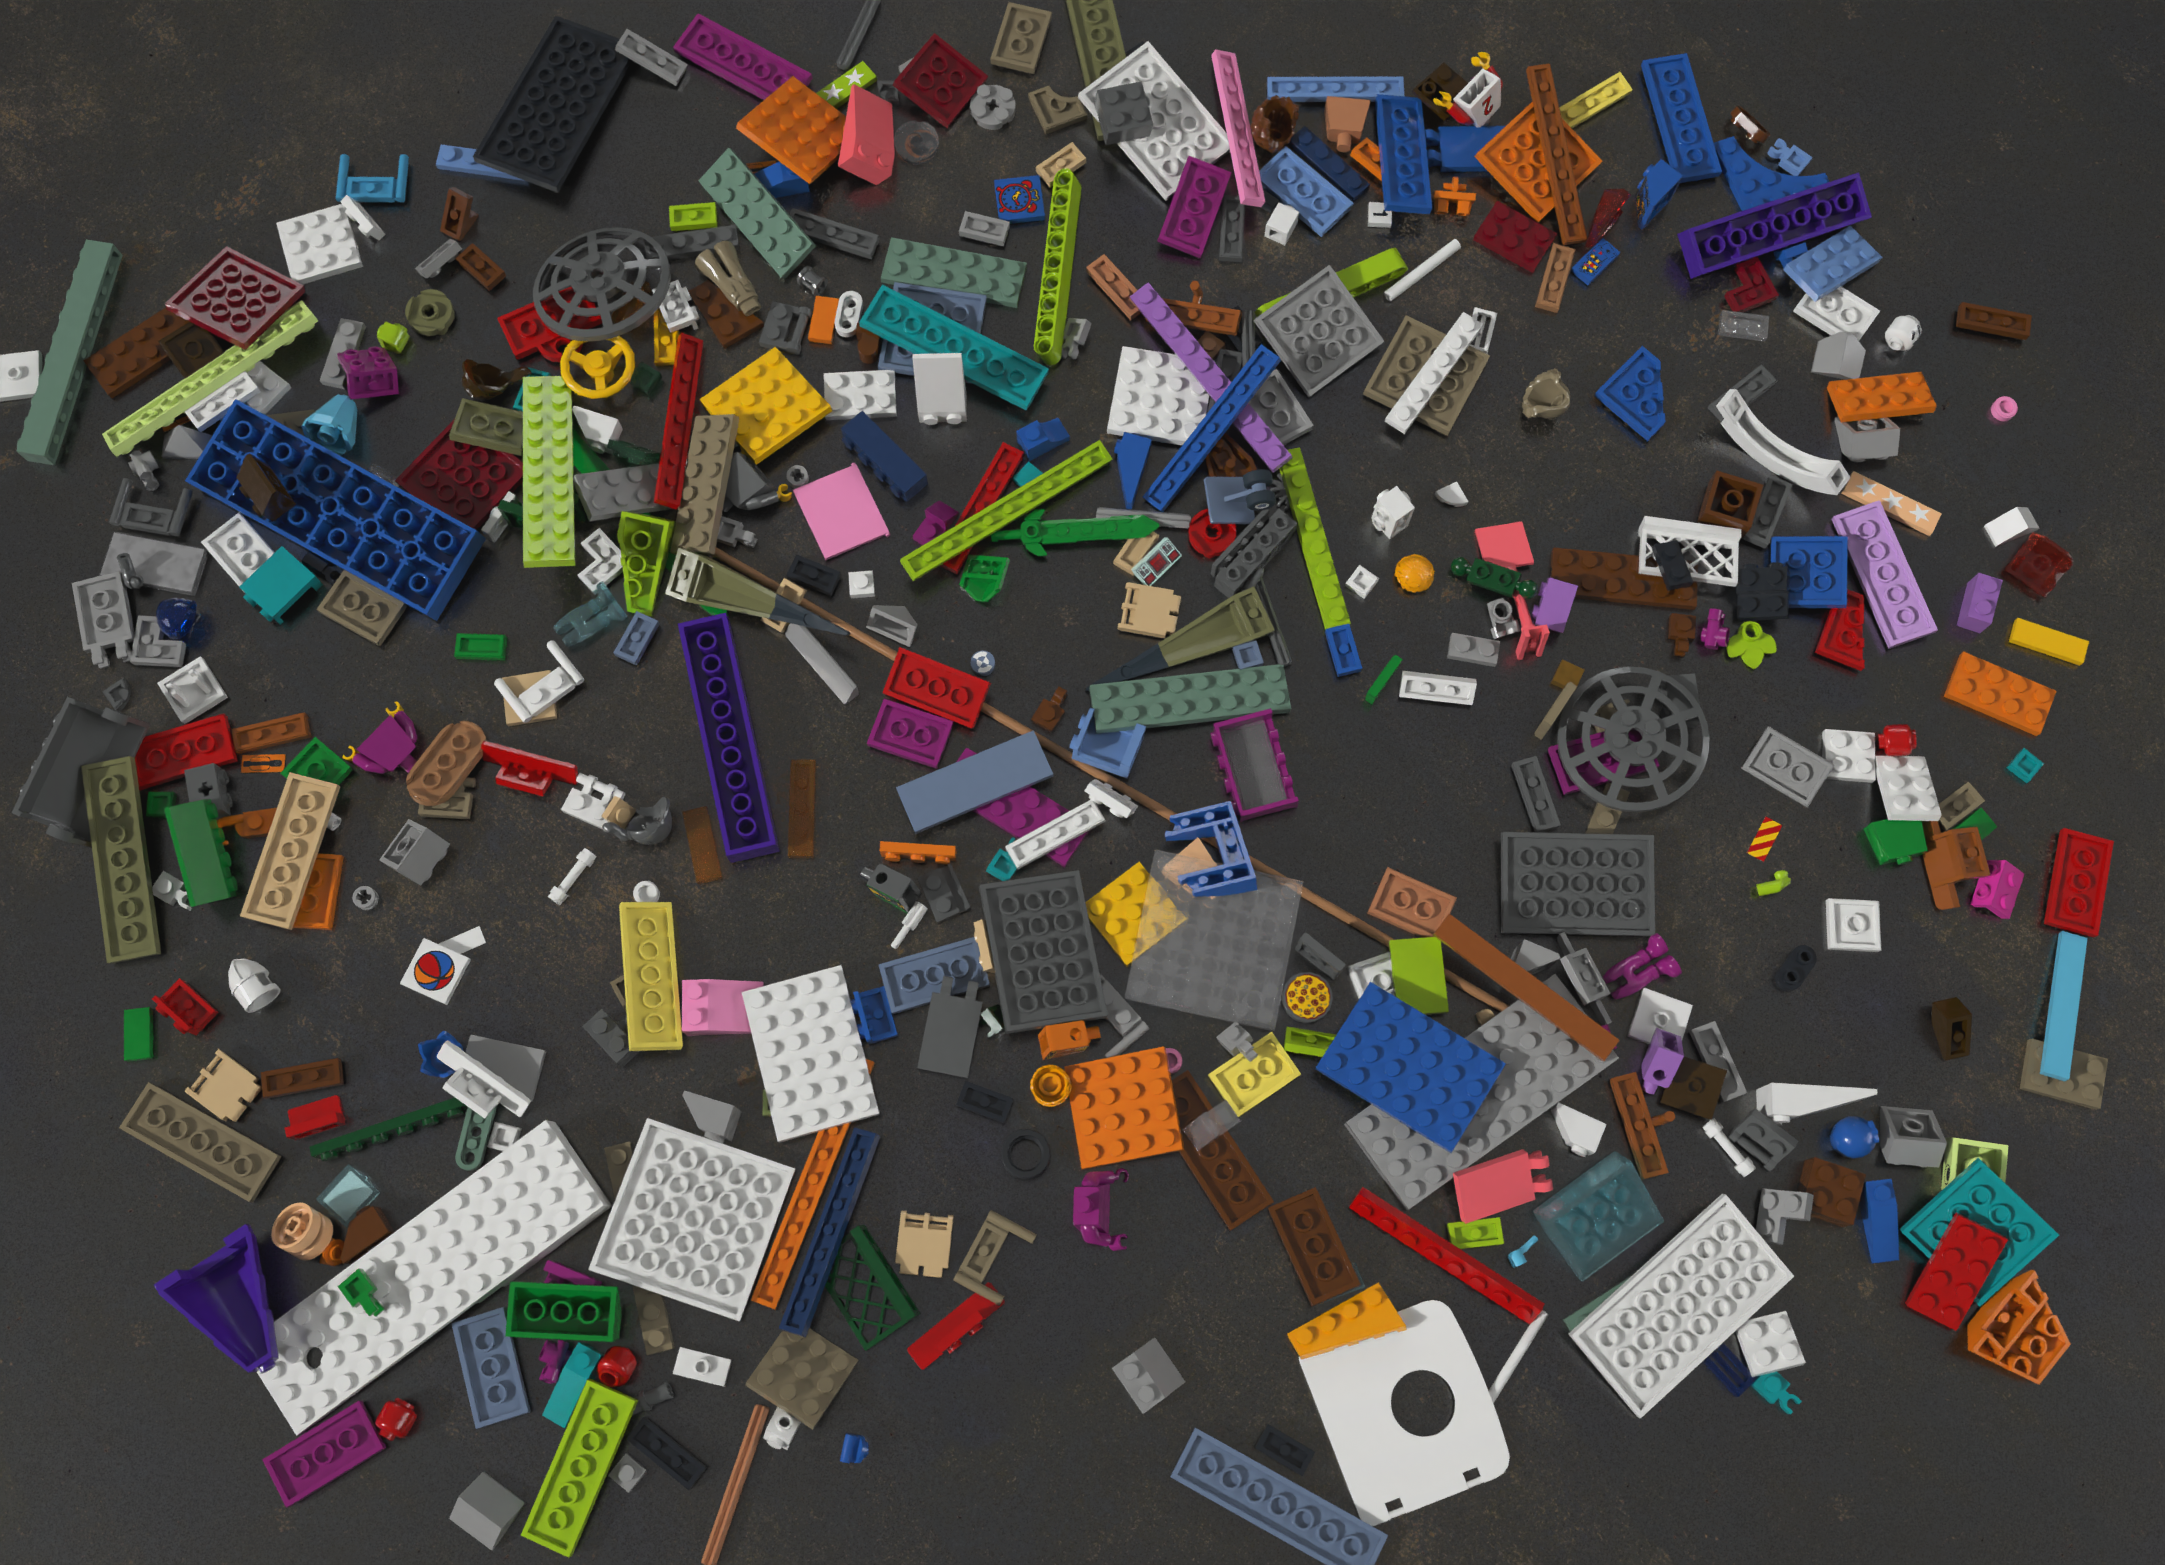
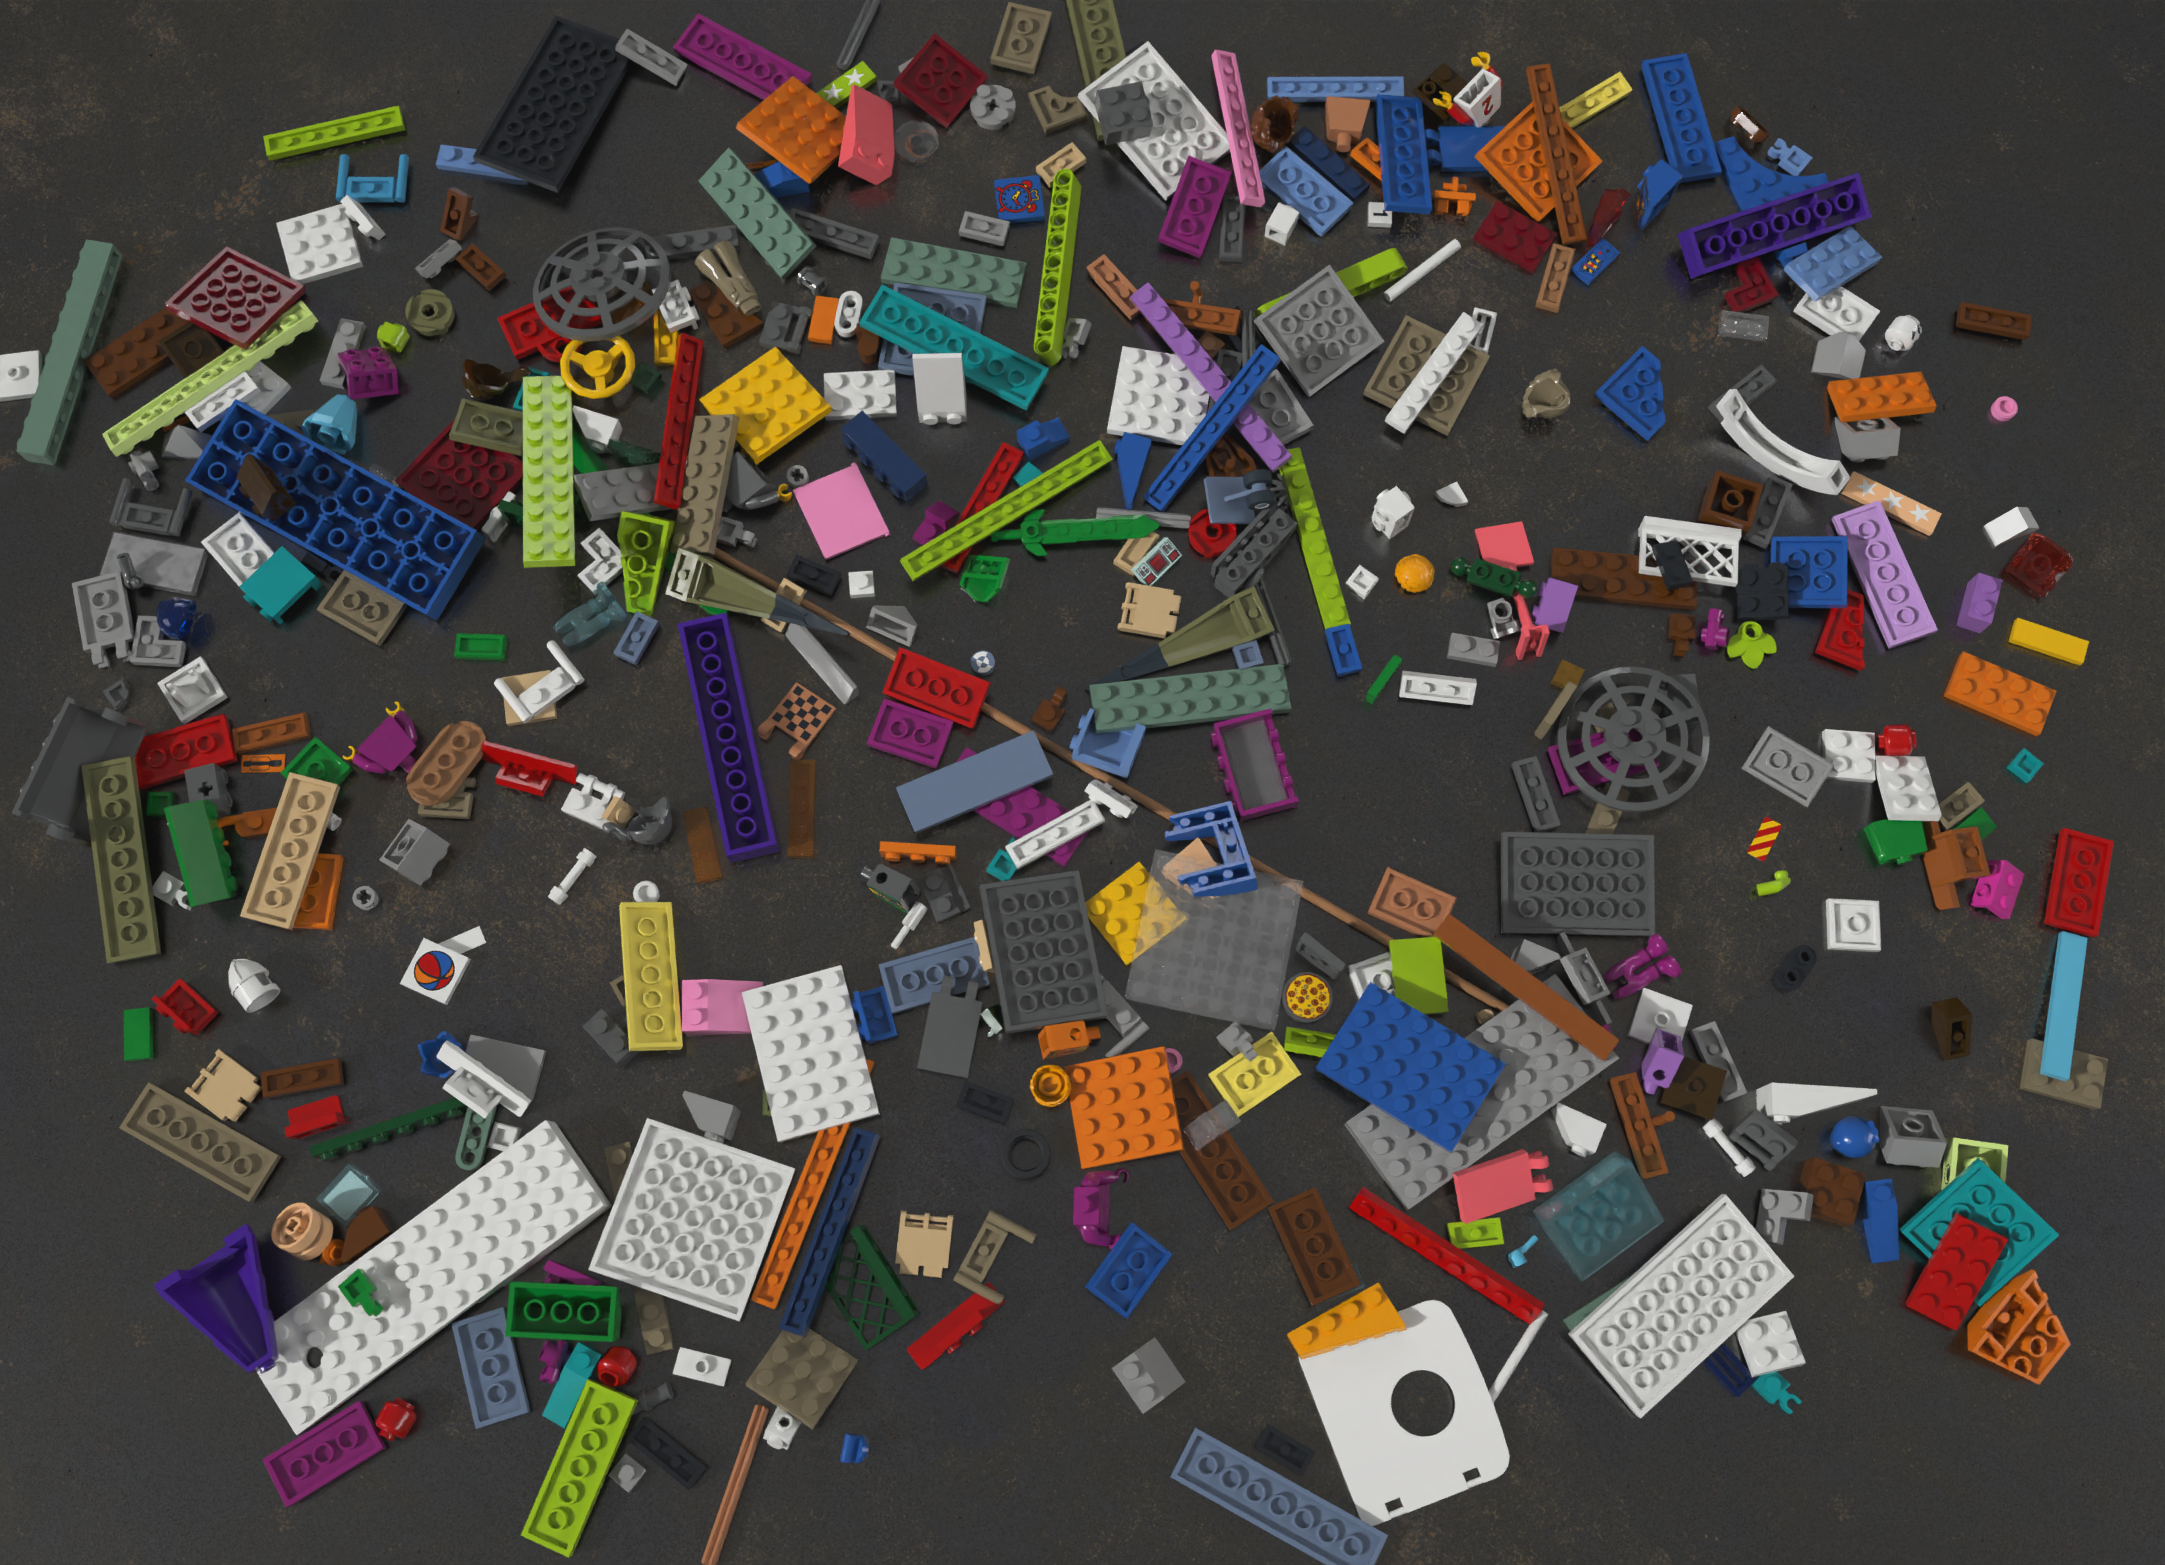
(334, 133): none -> lime plate
(486, 1510): light grey slope -> none
(693, 216): lime plate -> none
(799, 716): none -> nougat flag
(1129, 1270): none -> blue tile

